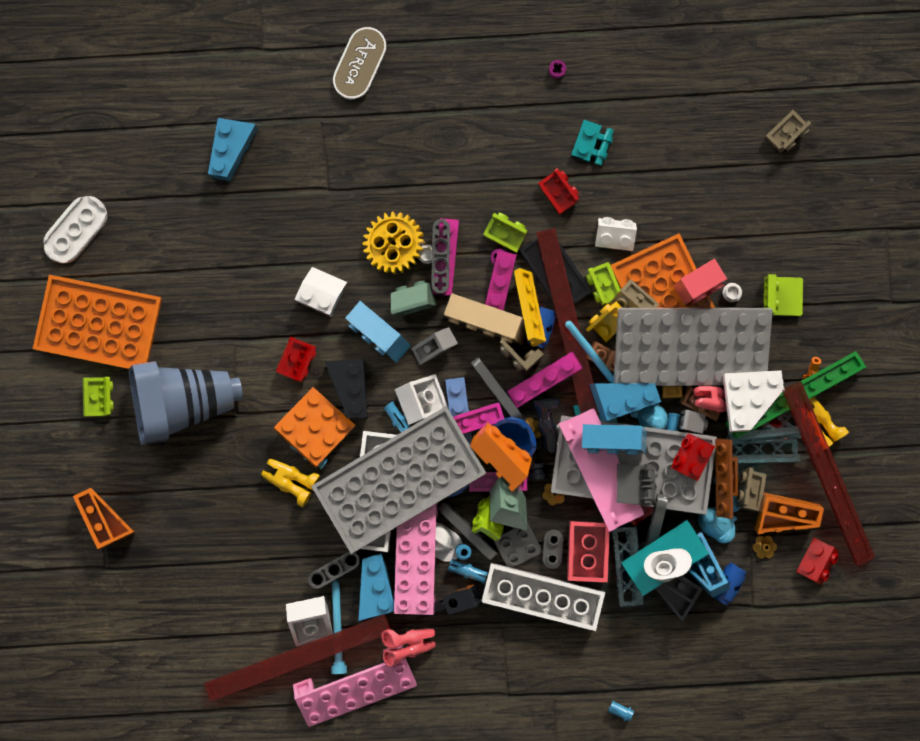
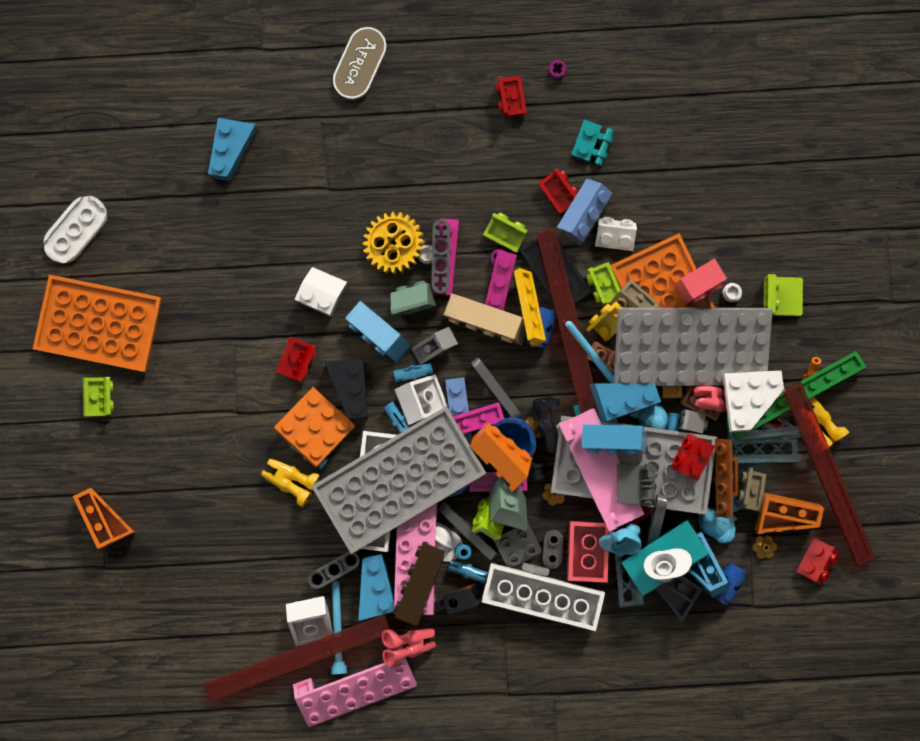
(178, 398): sand blue cone -> none
(413, 372): none -> dark azure pin
(420, 584): none -> dark brown brick
(511, 95): none -> red bracket
(530, 358): dark tan bracket -> none
(535, 569): none -> light grey tile
(545, 379): dark pink plate -> none
(585, 211): none -> medium blue slope
(621, 711): dark azure pin -> none
(622, 541): none -> medium azure hair
(786, 131): dark tan bracket -> none

